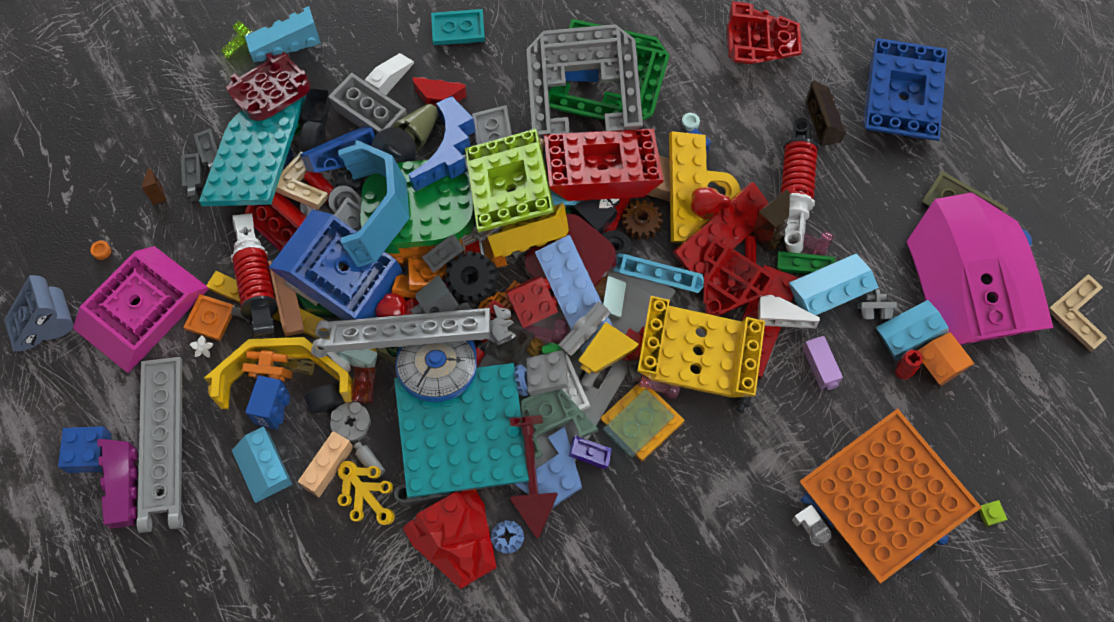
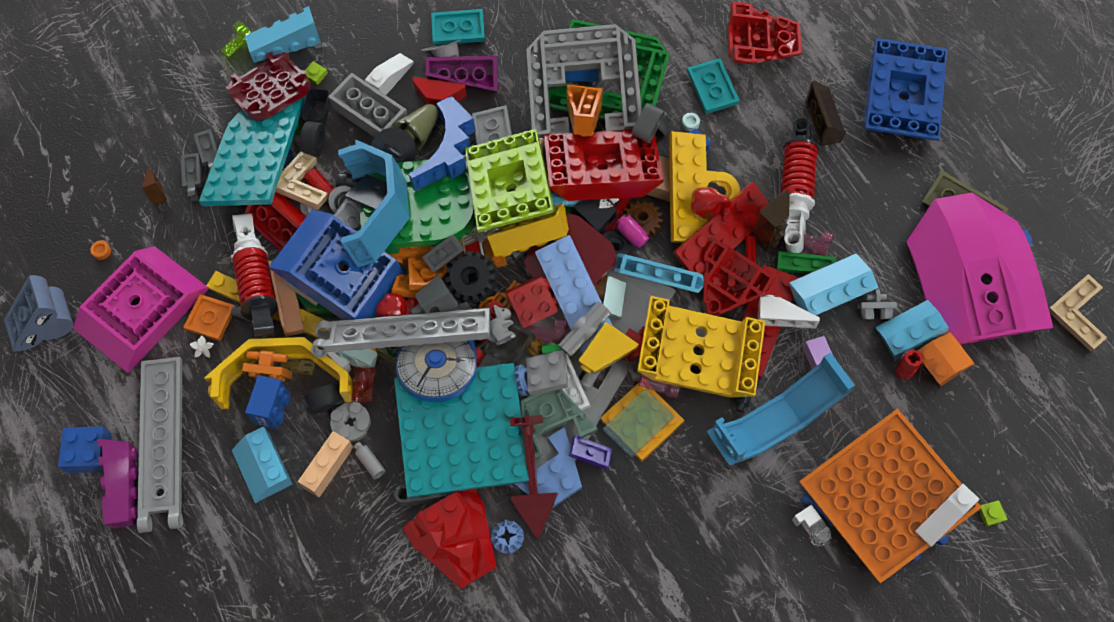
(315, 73): none -> lime plate
(326, 156): blue wedge -> none
(362, 490): yellow plant -> none
(368, 192): none -> black piece
(448, 50): none -> light grey piece
(468, 70): none -> magenta wedge
(583, 108): none -> orange wedge
(632, 231): none -> dark pink head
(651, 121): none -> dark grey beam
(713, 86): none -> teal plate
(783, 414): none -> dark azure panel
(947, 515): none -> white slope

